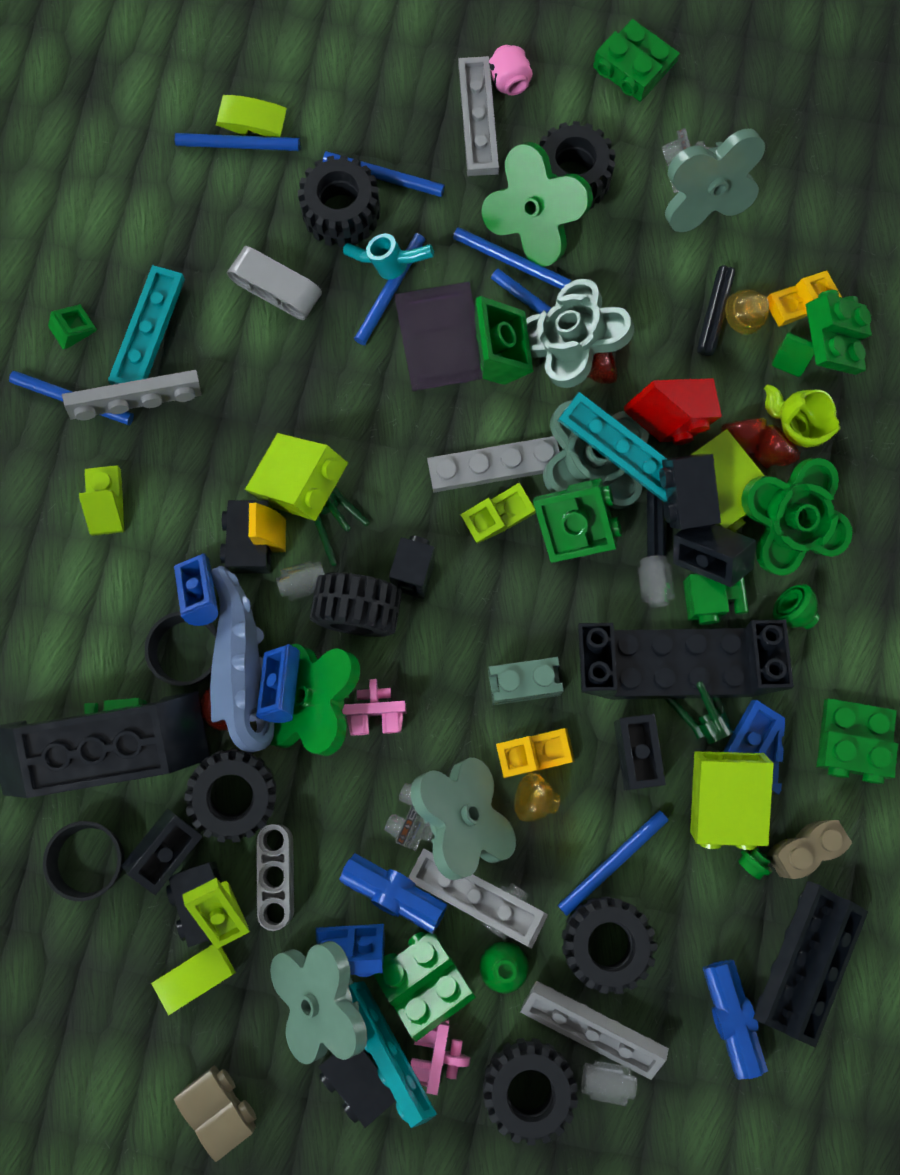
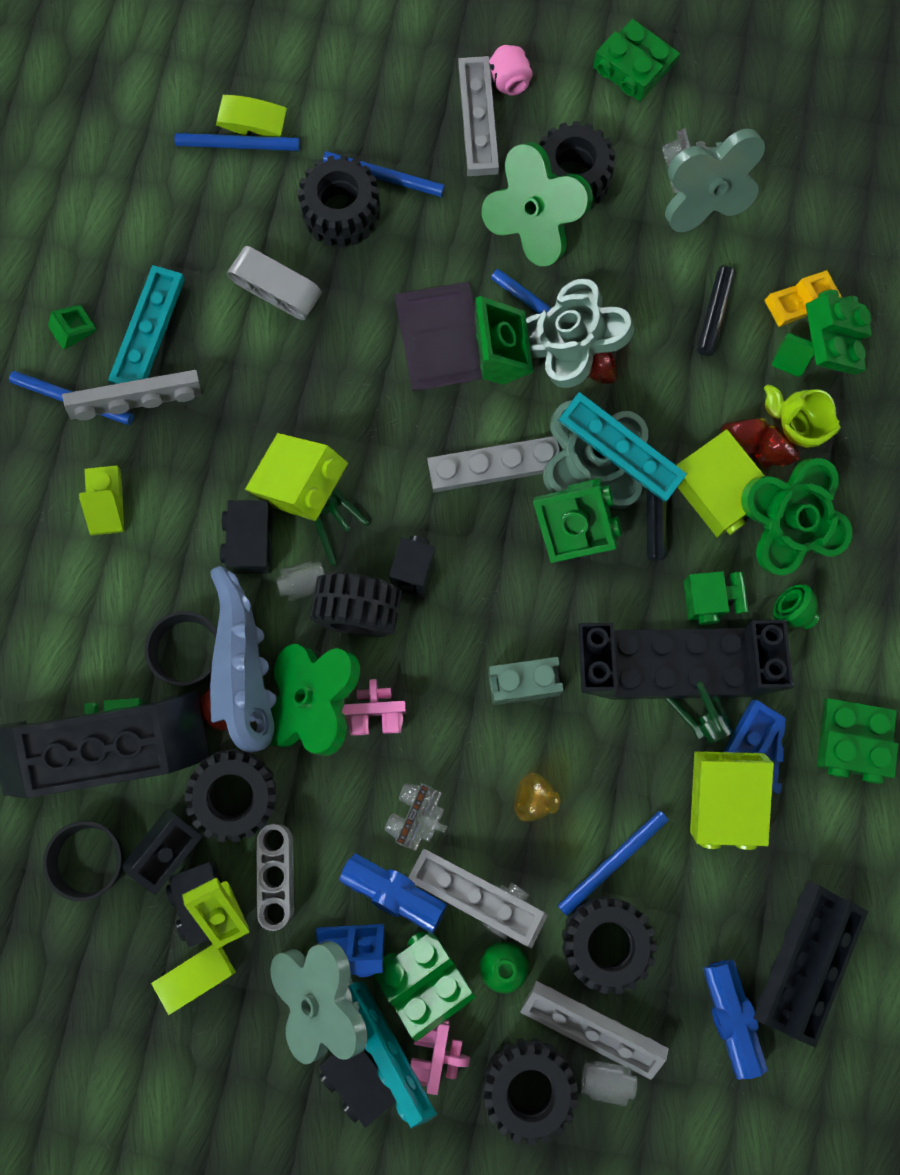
(196, 591): blue brick -> none
(216, 1112): dark tan brick -> none
(267, 527): yellow slope -> none
(278, 684): blue brick -> none
(385, 297): blue bar -> none
(387, 255): teal piece -> none
(462, 818): sand green plant -> none
(499, 513): lime slope -> none
(510, 258): blue bar -> none
(535, 753): yellow slope -> none
(639, 752): black brick -> none
(656, 581): clear brick -> none
(676, 408): red slope -> none
(690, 491): black brick -> none
(714, 553): black brick -> none
(747, 311): clear yellow brick -> none
(755, 863): green plate -> none
(813, 844): dark tan brick -> none

